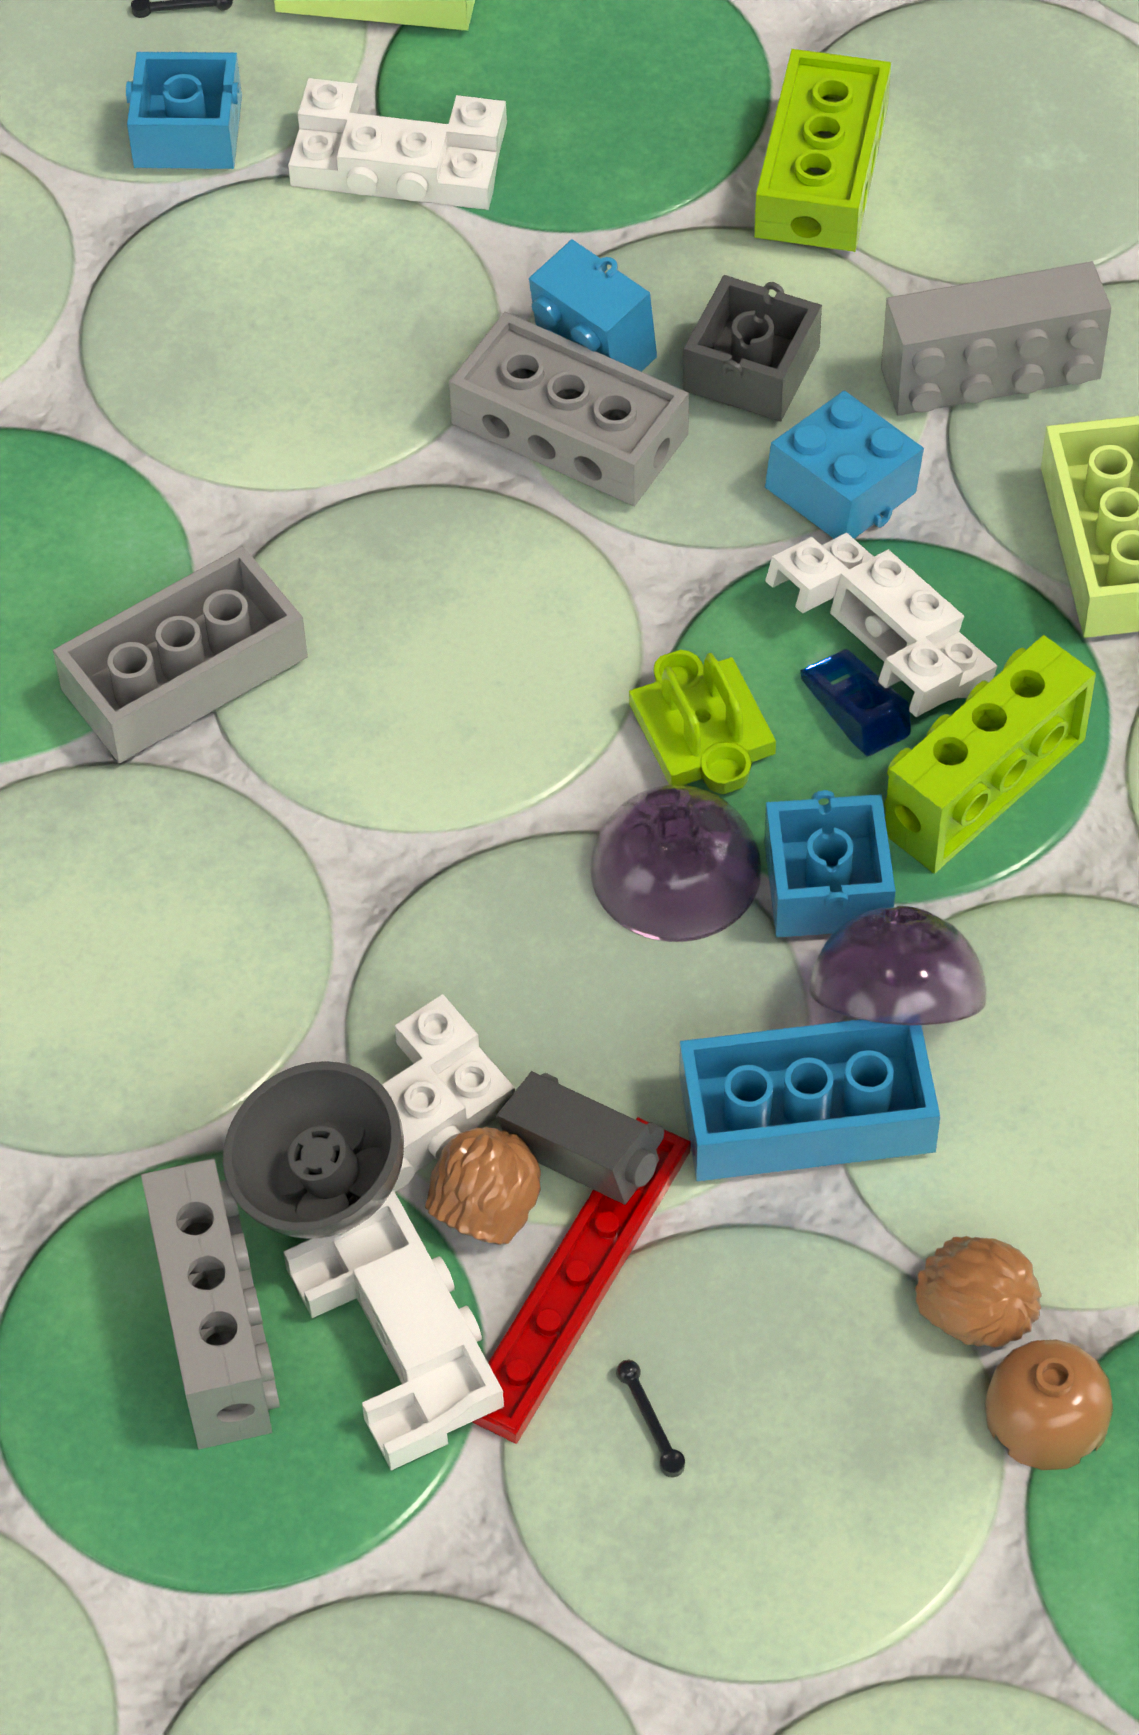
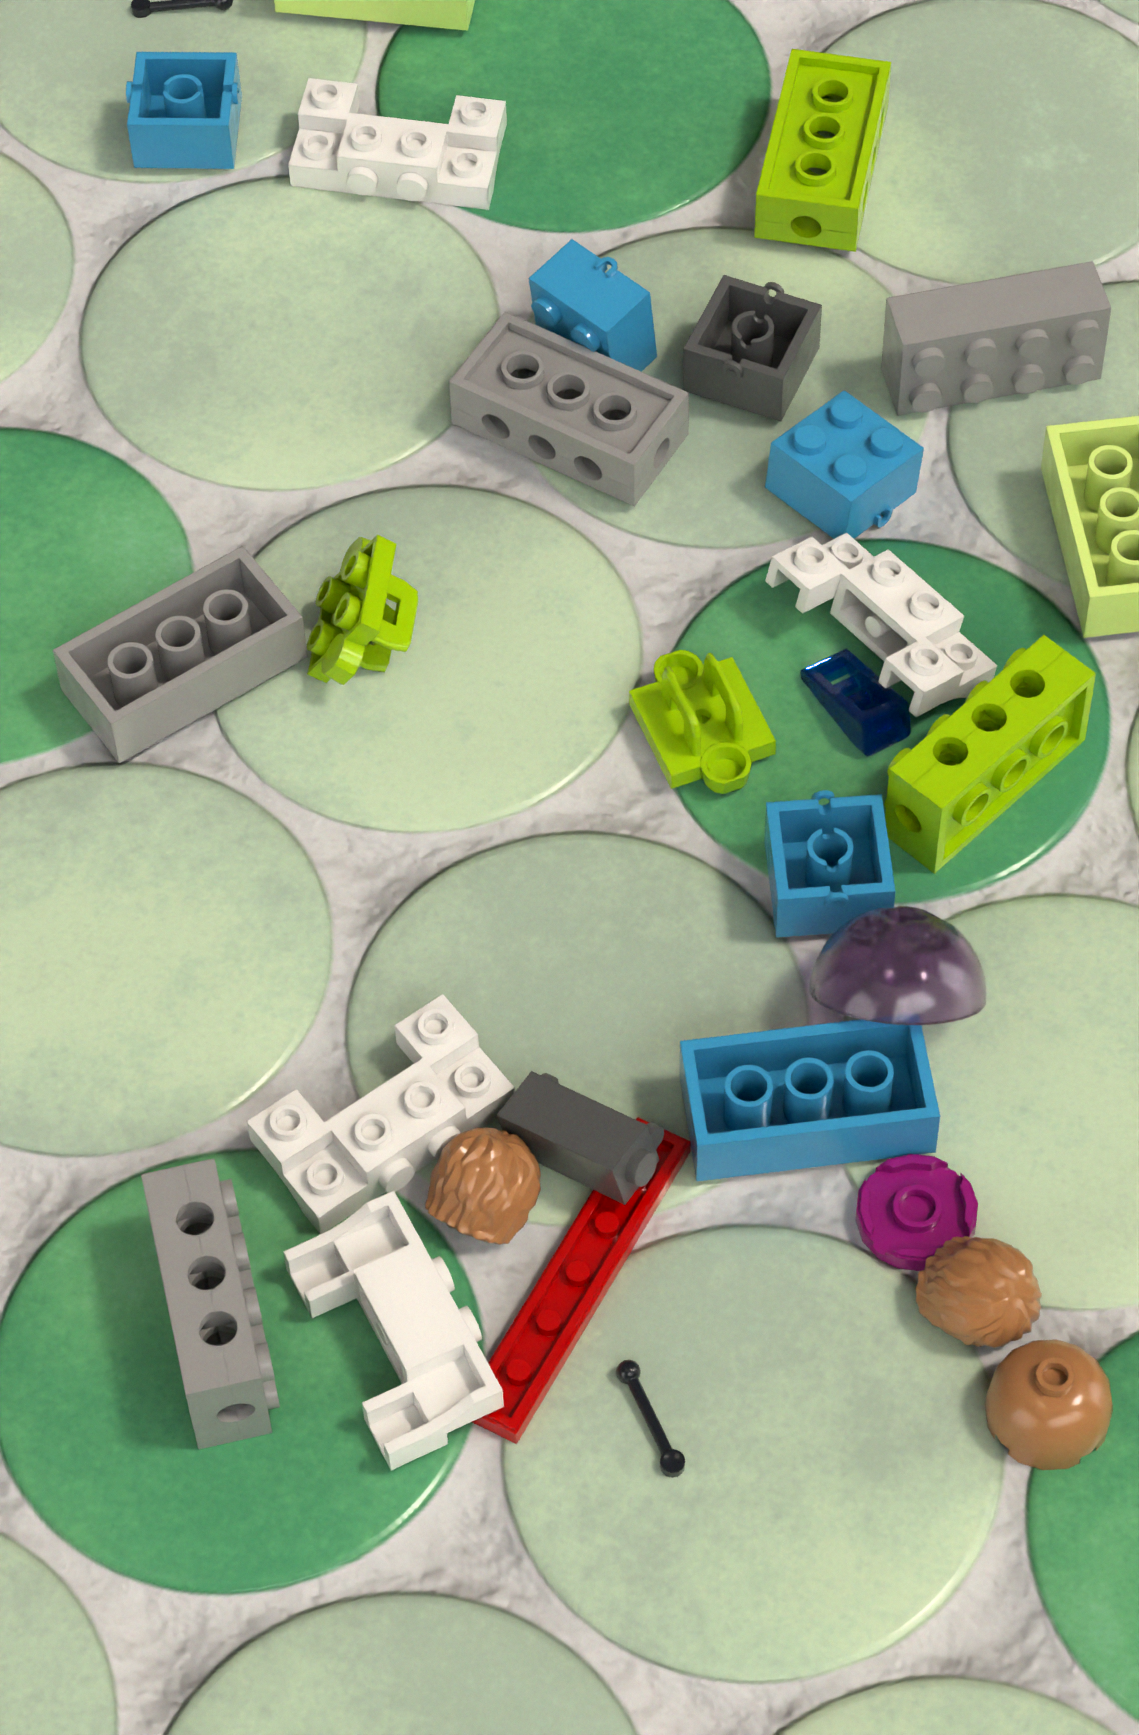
(314, 1150): dark grey piece -> none
(357, 612): none -> lime piece
(676, 864): clear purple piece -> none
(913, 1209): none -> magenta tile

